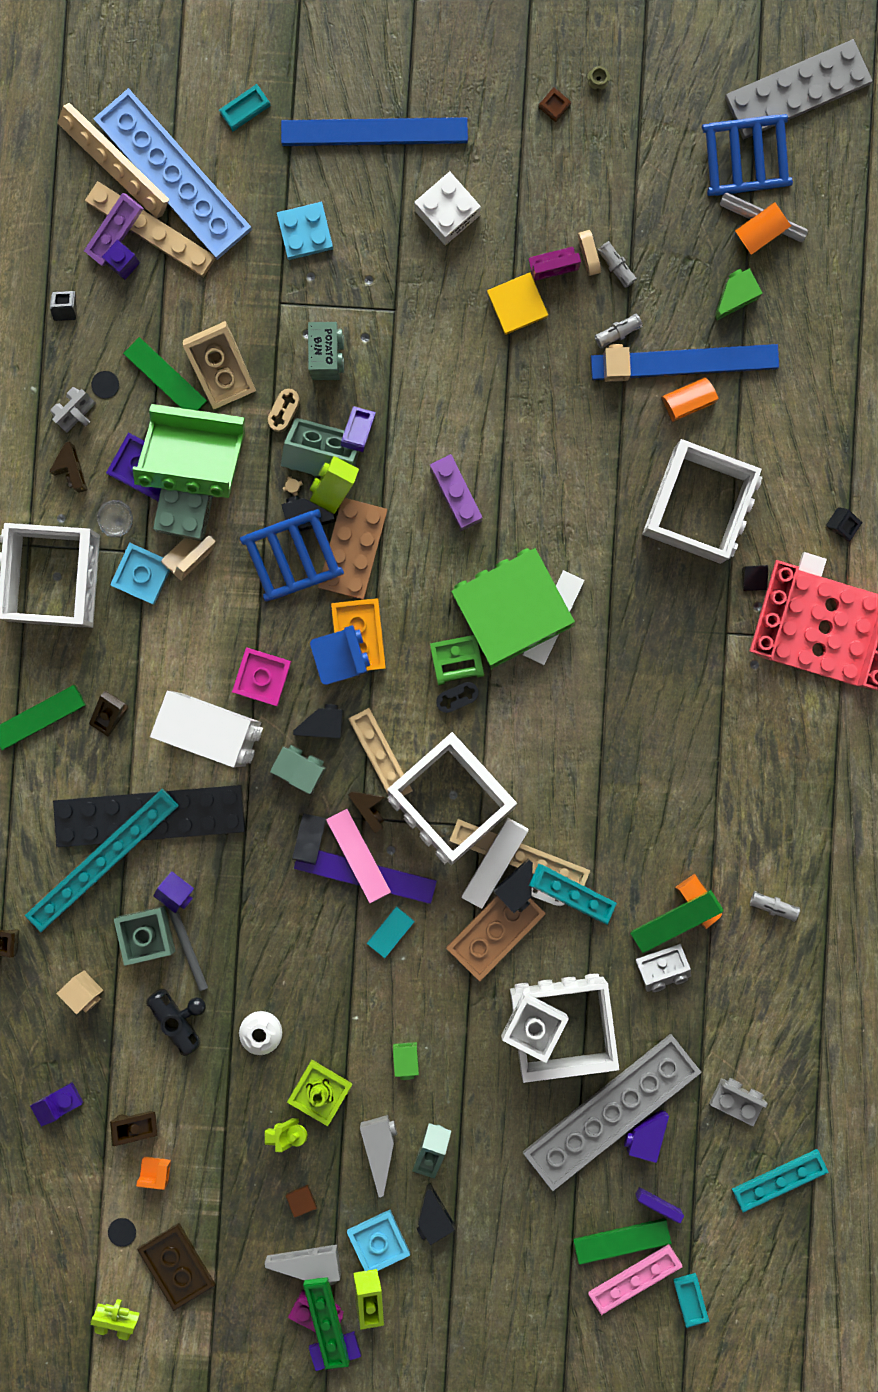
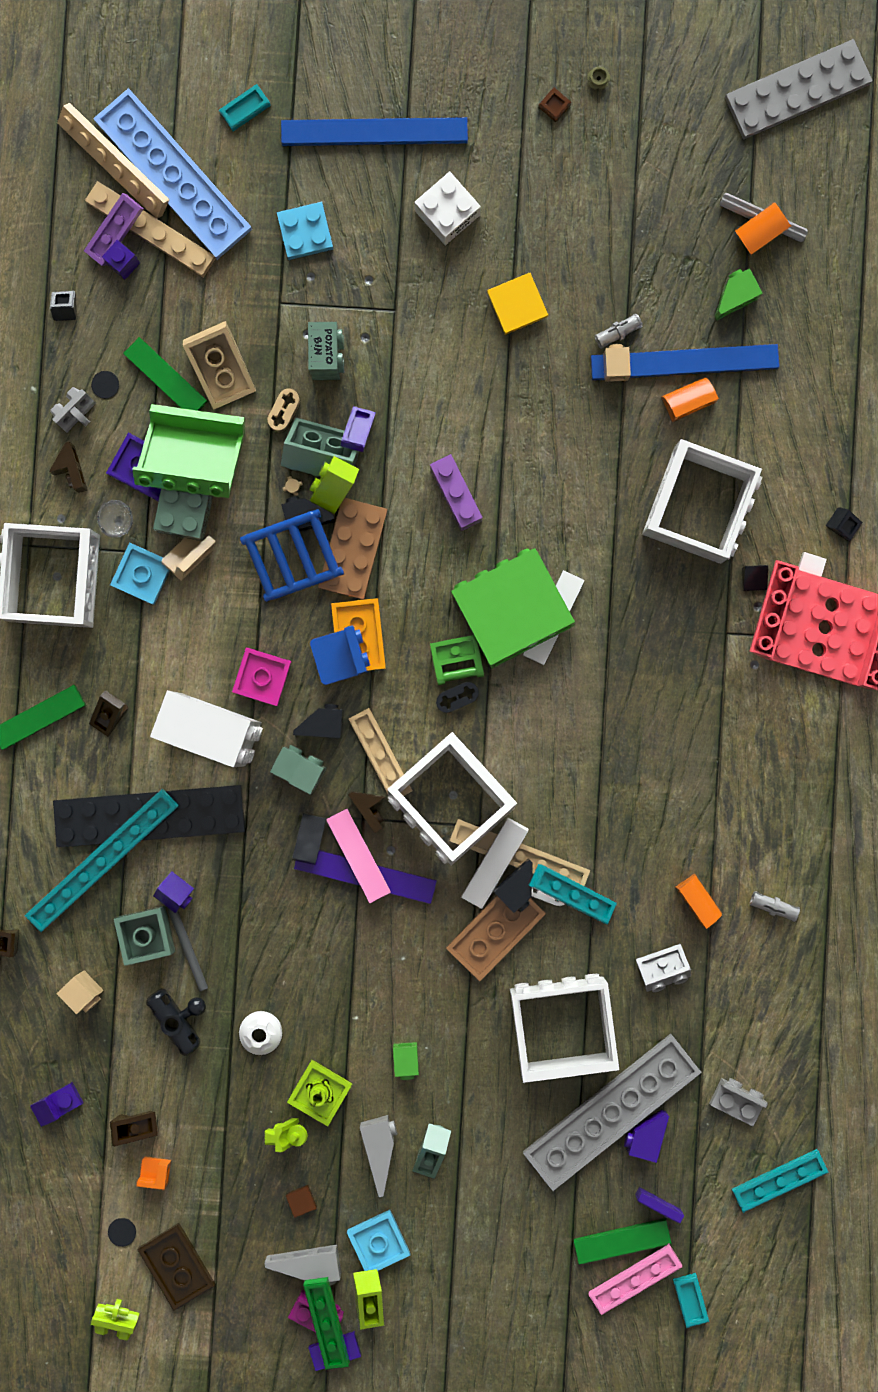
(390, 932): teal tile -> none
(433, 1217): black slope -> none
(534, 1027): white brick -> none
(554, 263): magenta bracket -> none
(589, 253): tan beam -> none
(617, 264): light grey pin -> none
(677, 921): green tile -> none
(756, 124): blue bar -> none

